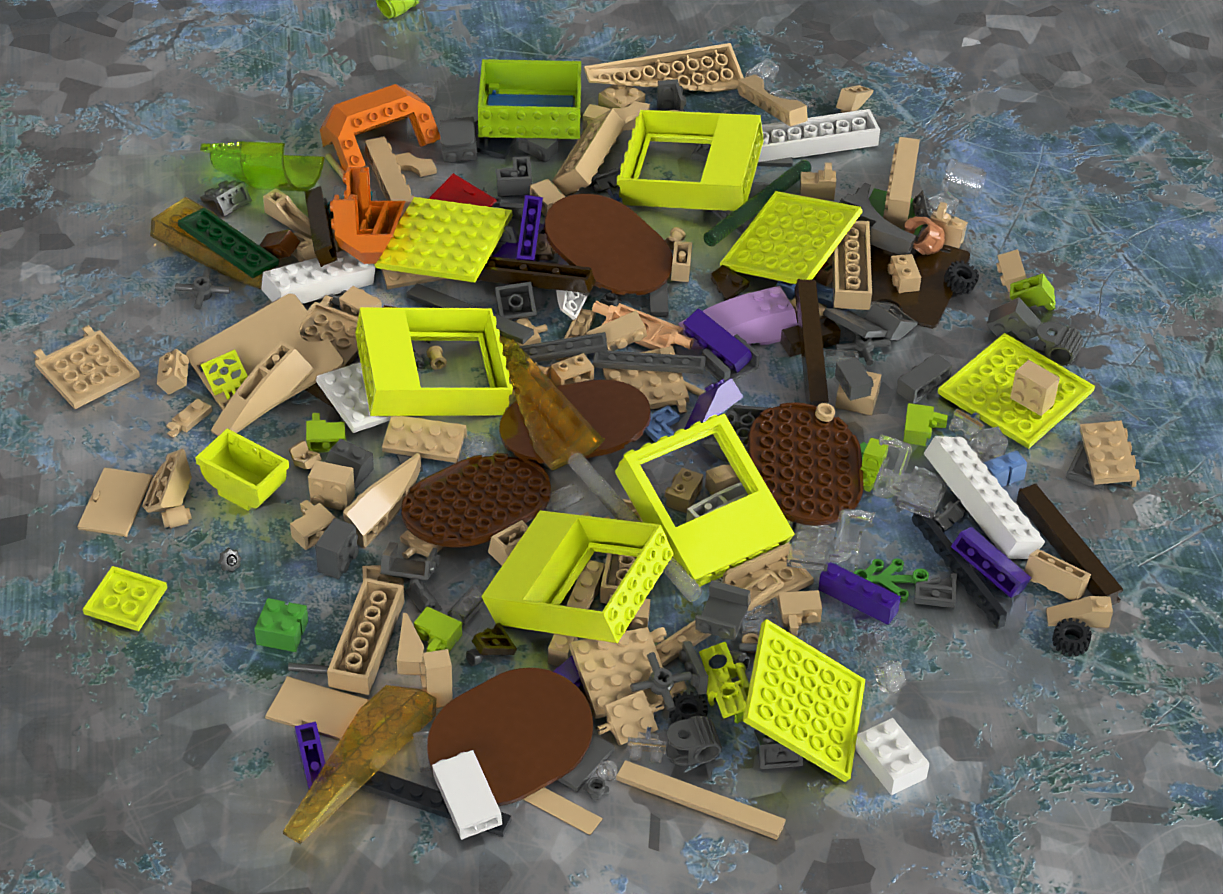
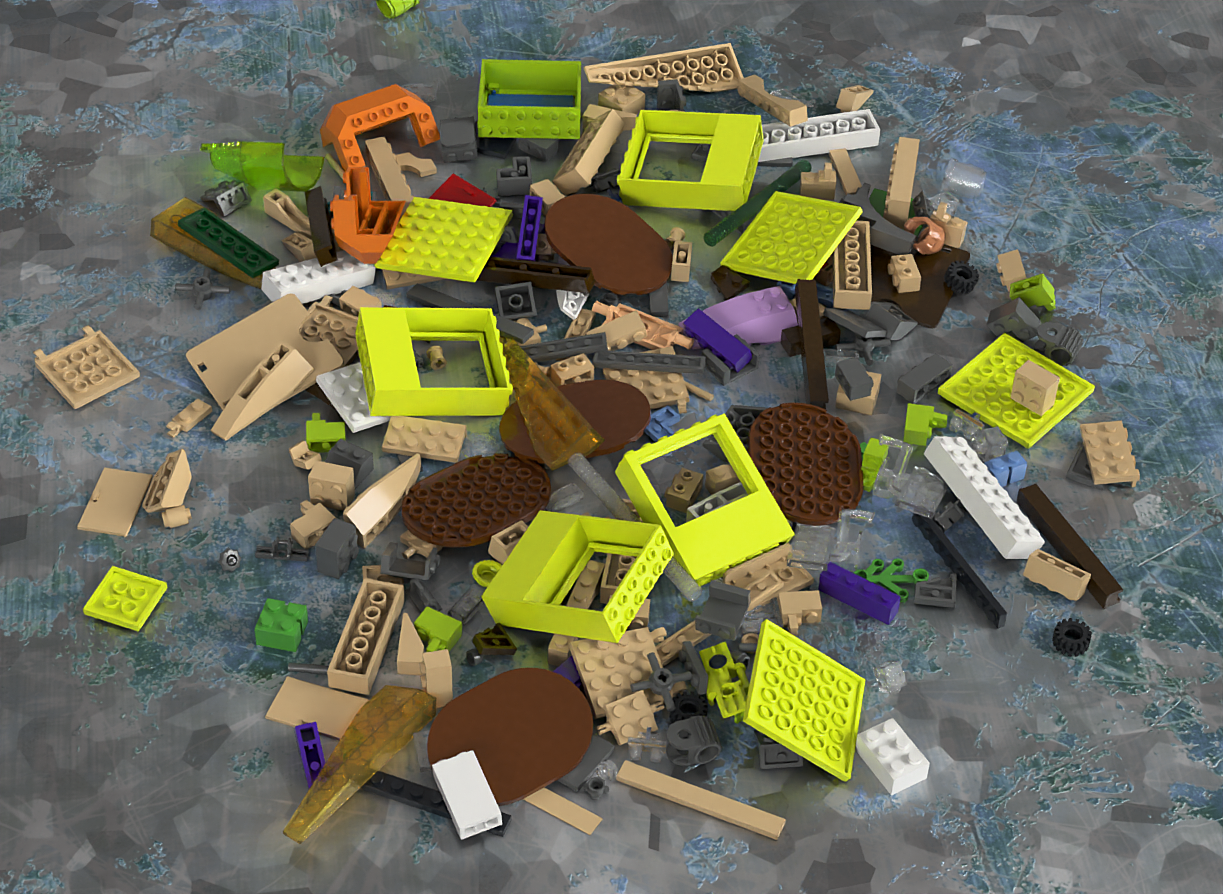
(172, 371): tan brick -> none
(225, 373): neon yellow piece -> none
(242, 469): neon yellow container -> none
(270, 551): none -> dark grey piece
(280, 243): reddish brown brick -> none
(485, 571): none -> neon yellow hat
(632, 111): tan tile -> none
(714, 401): slope -> none
(767, 71): clear wing -> none
(825, 412): tan tile -> none
(845, 170): none -> tan tile
(991, 562): dark purple brick -> none
(1093, 610): tan slope -> none

